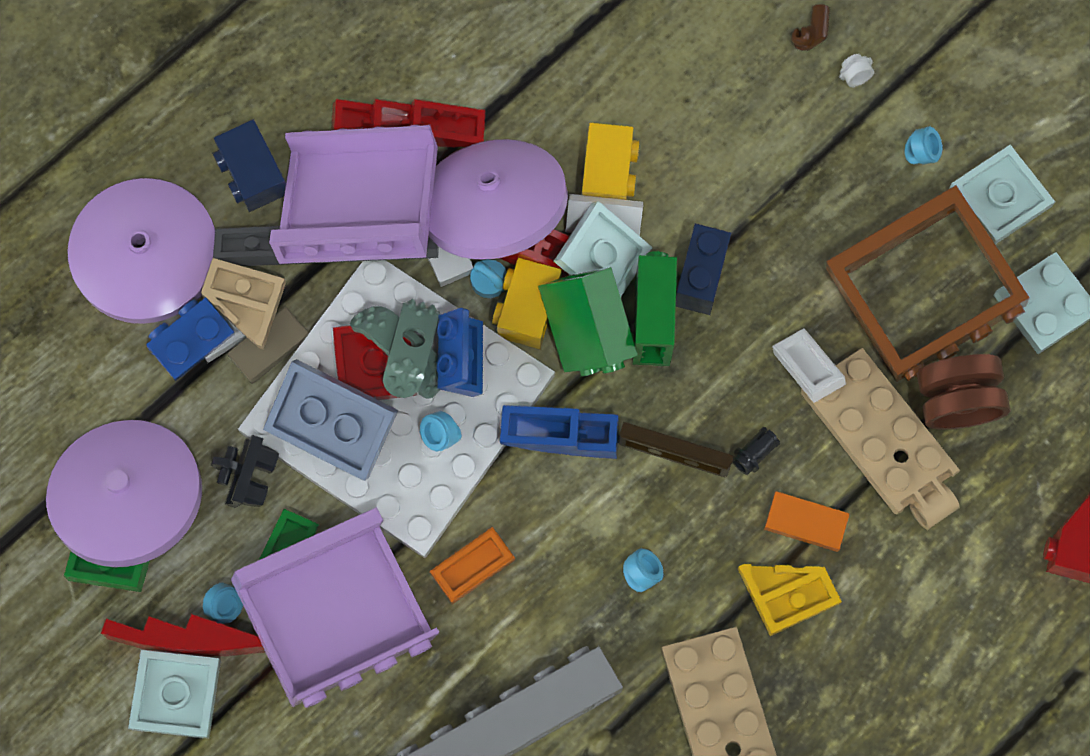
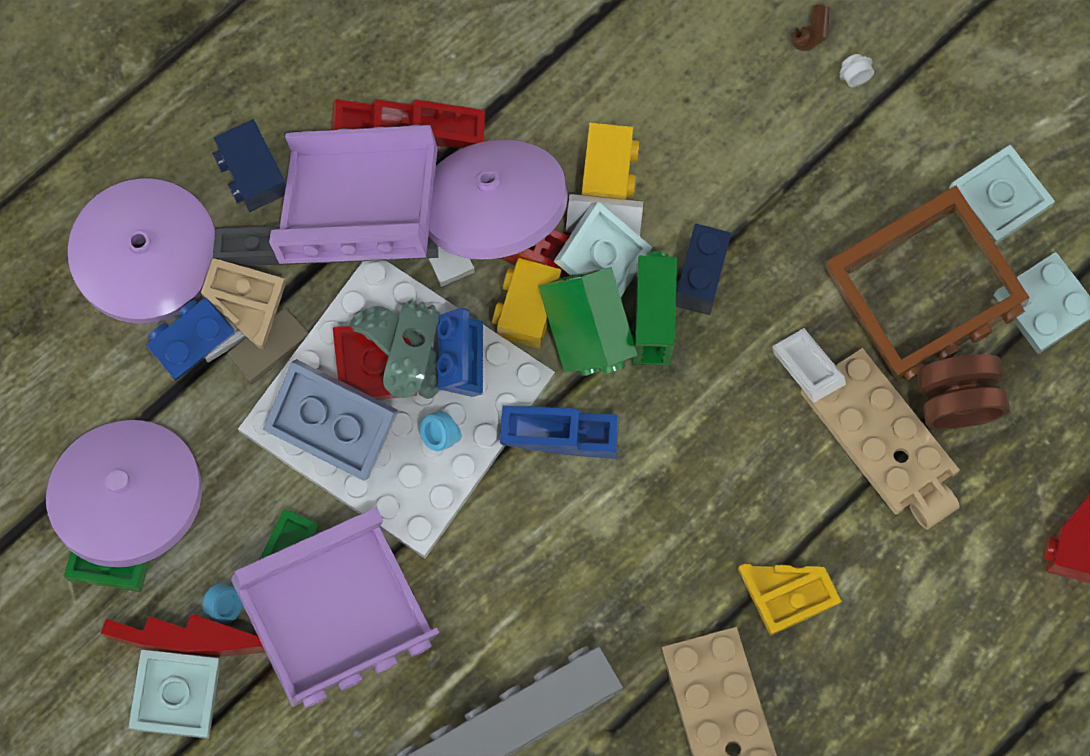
(242, 488): black hips -> none
(472, 565): orange tile -> none
(488, 278): medium azure tile -> none
(642, 570): medium azure tile -> none
(675, 449): dark brown tile -> none
(748, 457): black pin -> none
(806, 521): orange tile -> none
(923, 146): medium azure tile -> none

